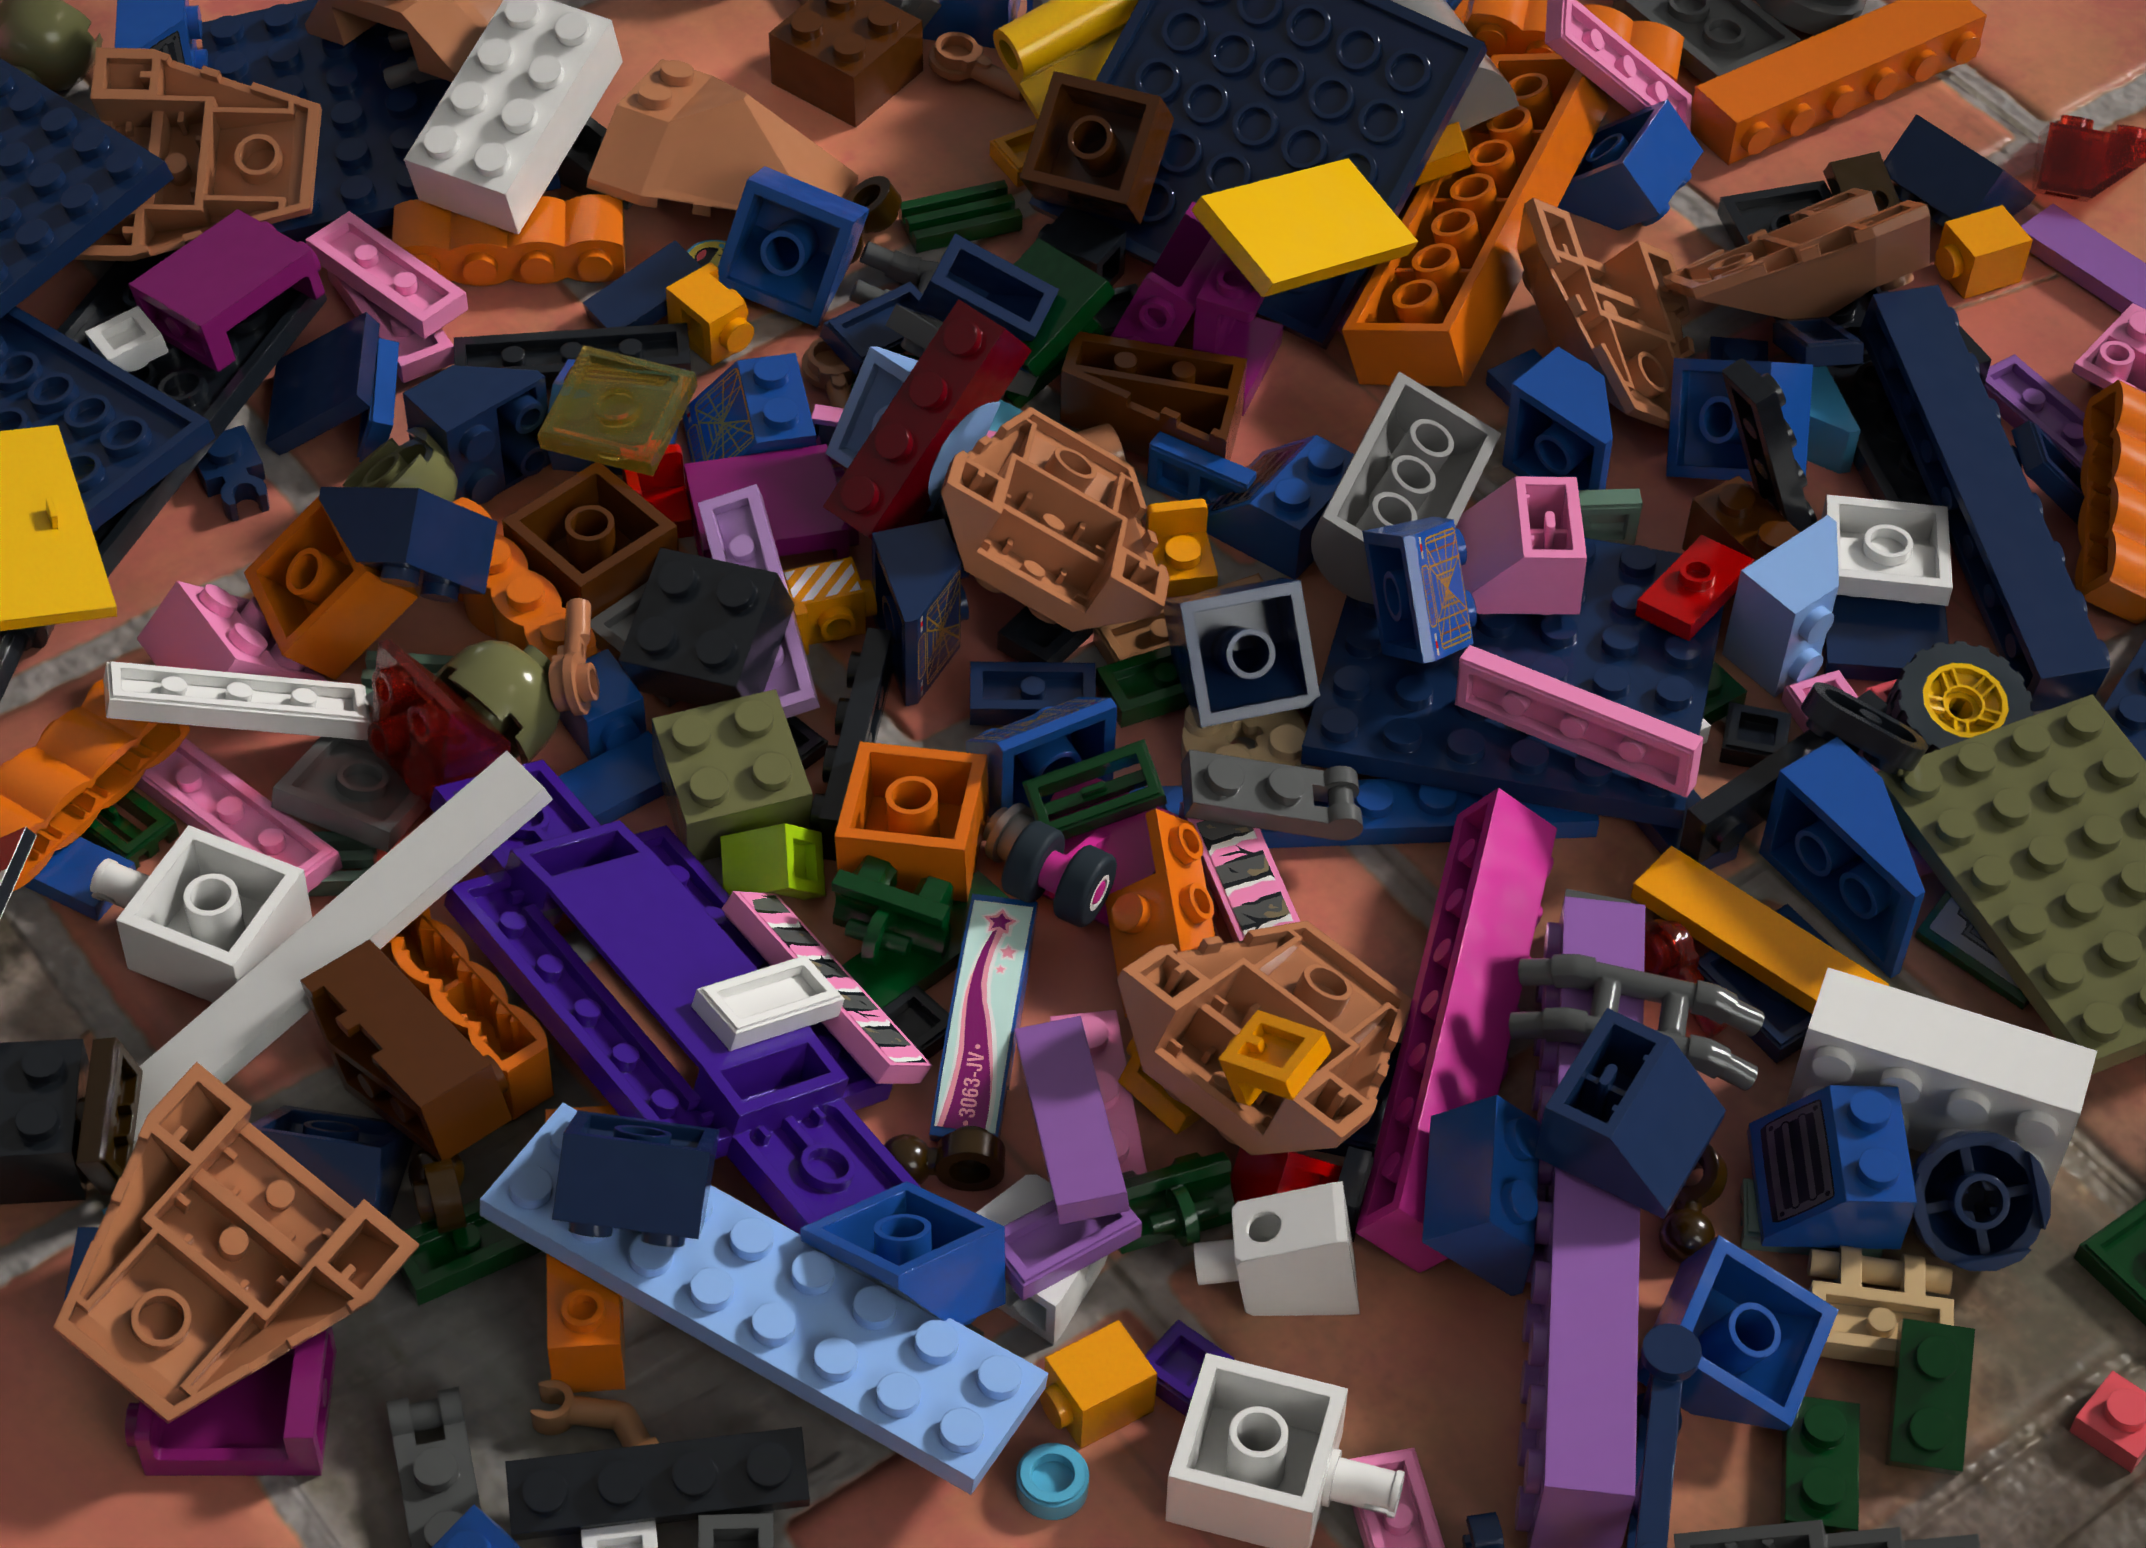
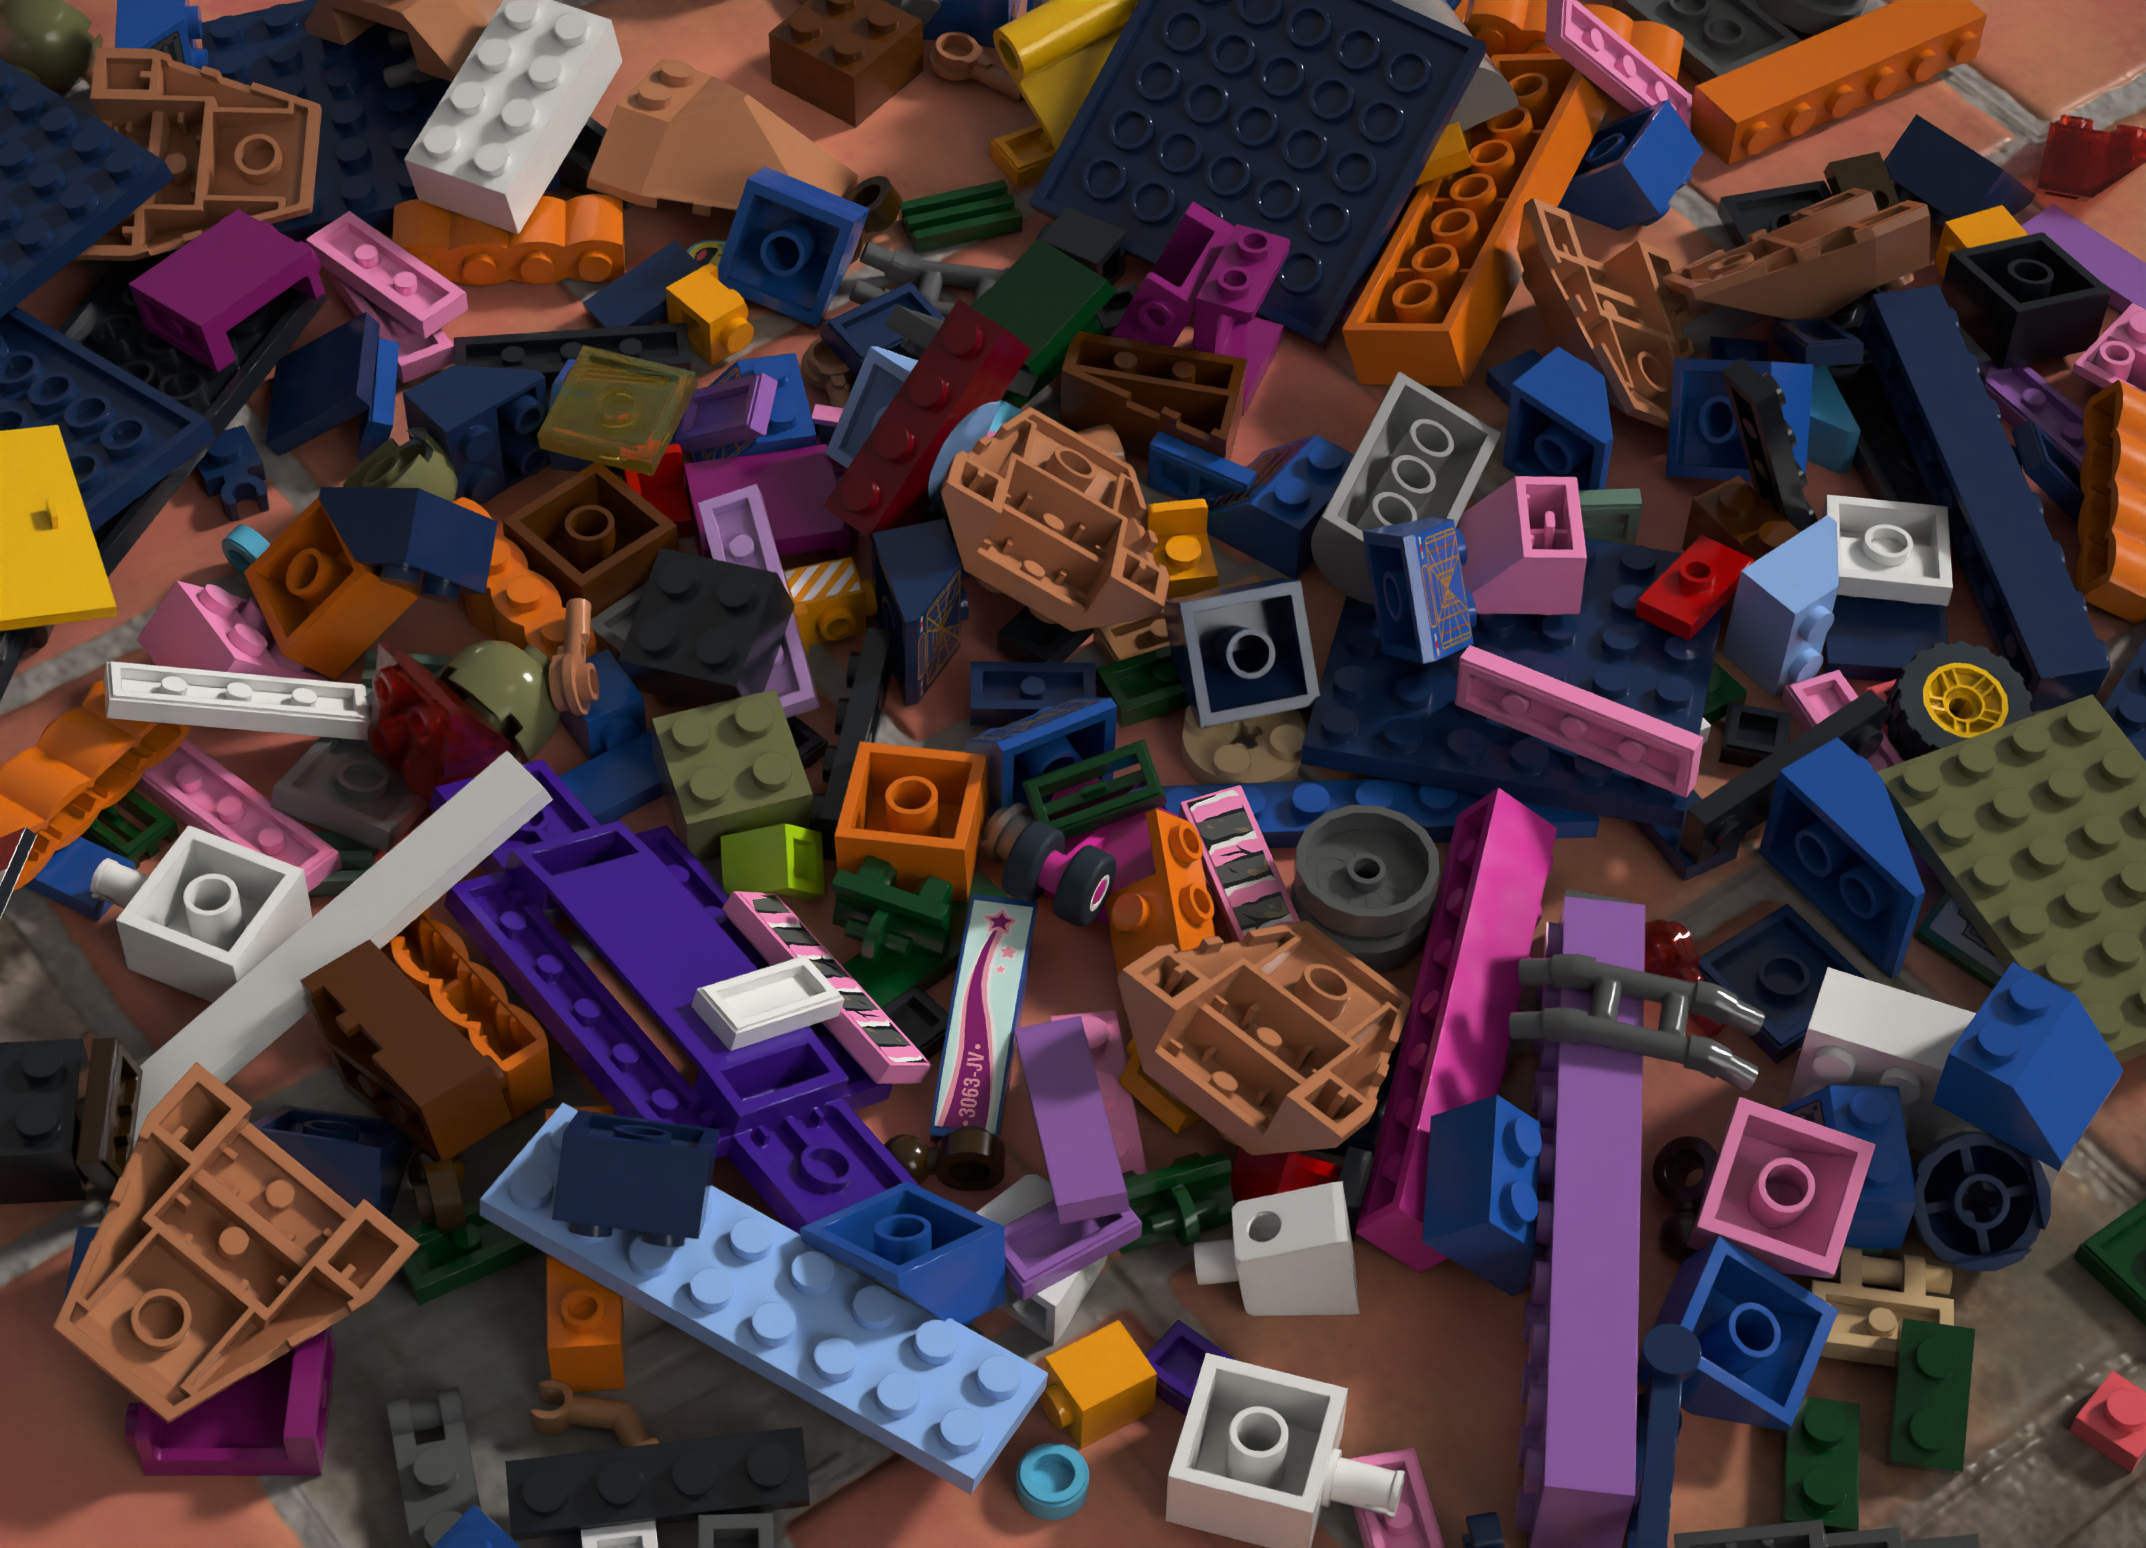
(127, 340): white plate -> none
(243, 547): none -> medium azure tile
(727, 413): none -> medium lavender tile
(989, 286): dark blue slope -> none
(1097, 147): reddish brown brick -> none
(1271, 795): dark grey plate -> none
(1272, 1057): light orange bracket -> none
(1304, 226): yellow tile -> none
(1367, 882): none -> dark grey wheel
(1630, 1115): dark blue slope -> none
(1741, 928): light orange tile -> none
(1783, 1190): none -> bright pink slope
(1883, 739): black plate -> none
(2025, 300): none -> black brick
(2030, 1068): none -> blue slope

